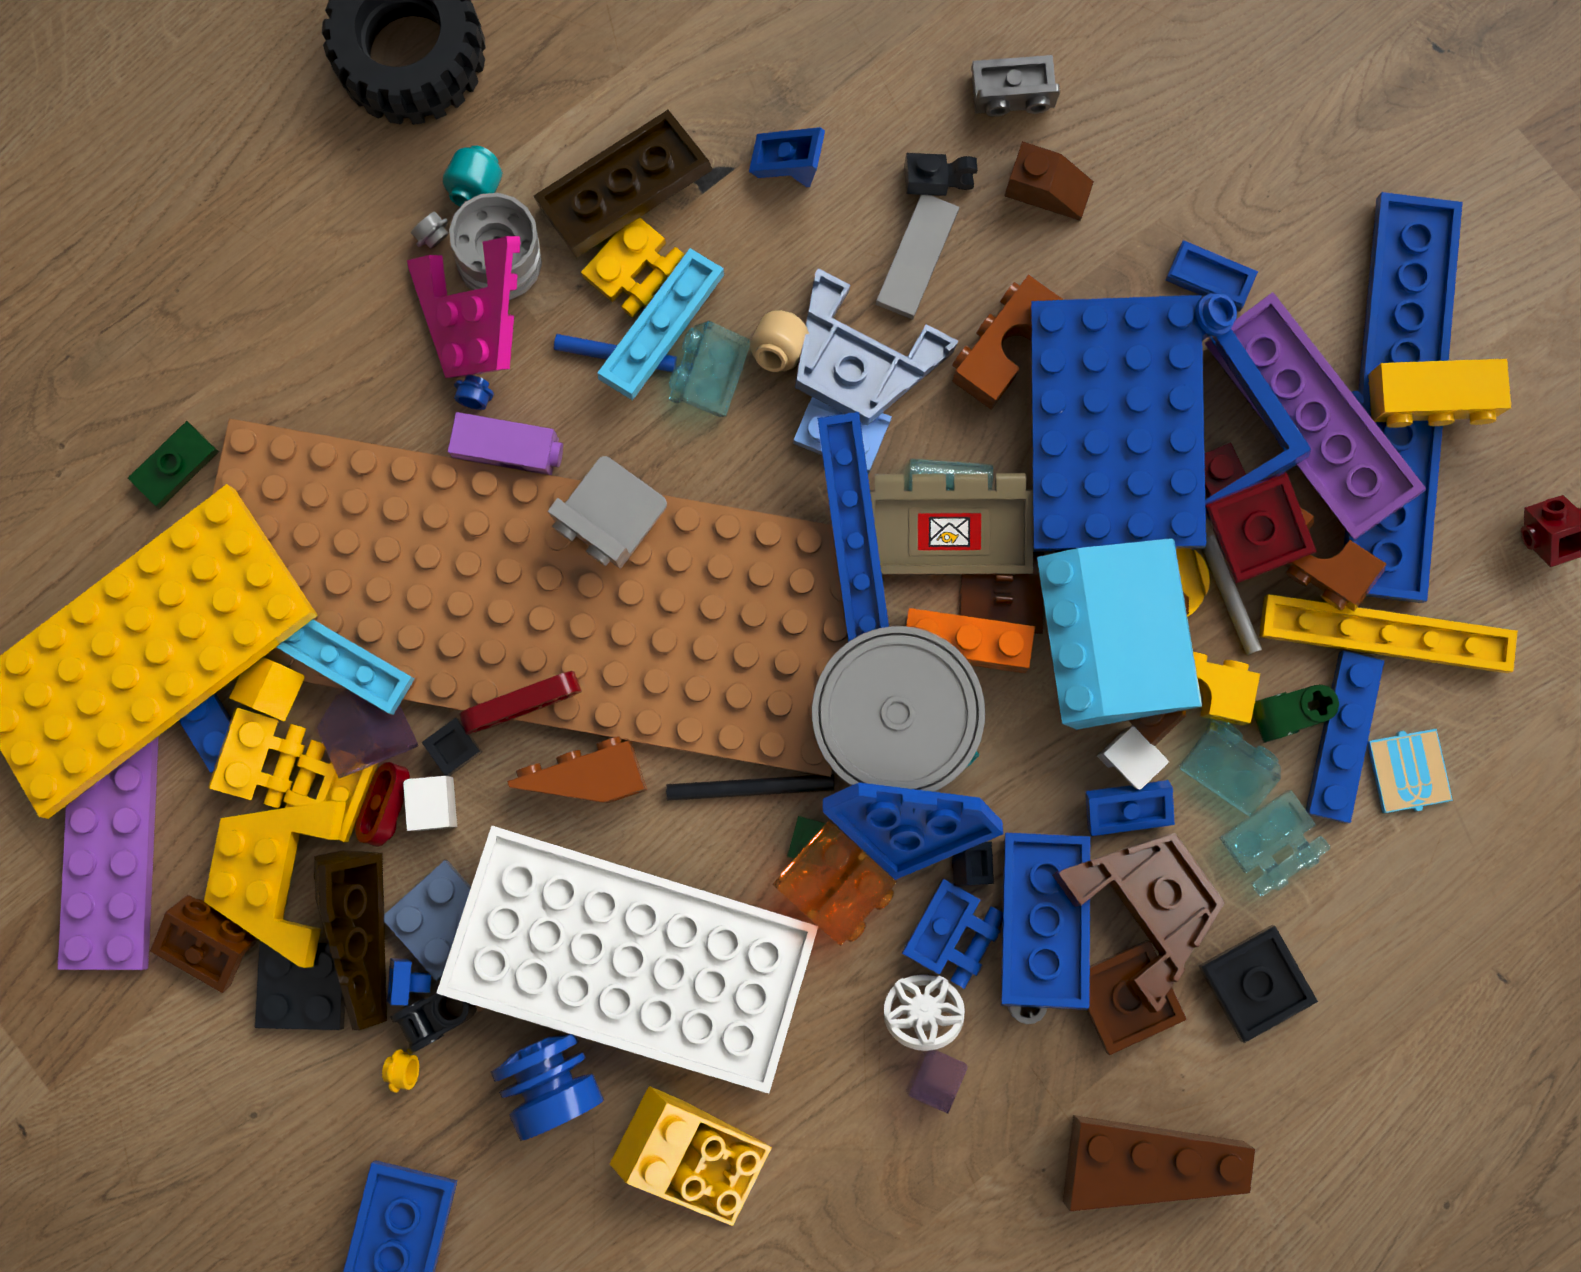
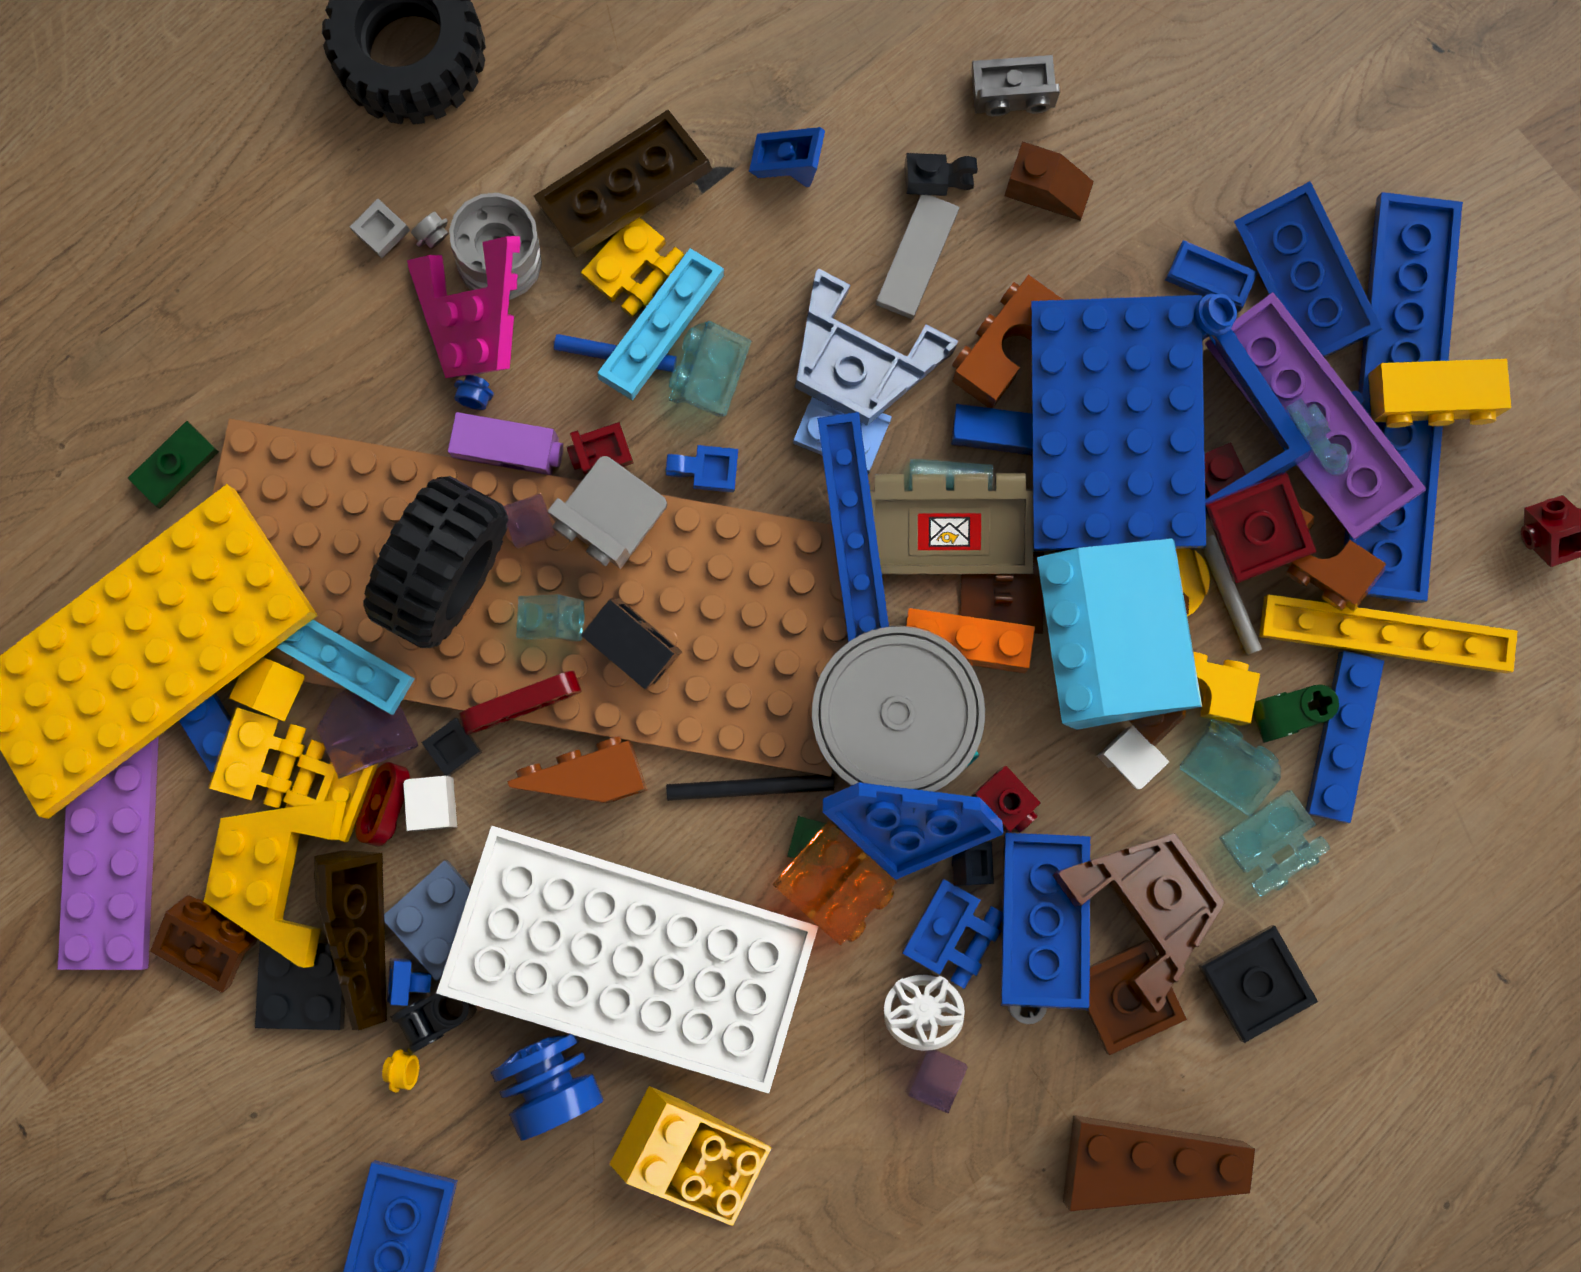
(379, 228): none -> light grey plate
(435, 561): none -> black tyre
(471, 173): teal head -> none
(529, 521): none -> clear purple plate
(550, 617): none -> clear light blue bracket
(601, 442): none -> dark red bracket
(631, 643): none -> black hinge
(712, 468): none -> blue plate
(778, 341): tan head -> none
(993, 429): none -> blue slope
(1009, 800): none -> dark red brick
(1129, 809): blue plate -> none
(1308, 269): none -> blue plate
(1314, 429): none -> clear light blue plate
(1409, 771): piece -> none

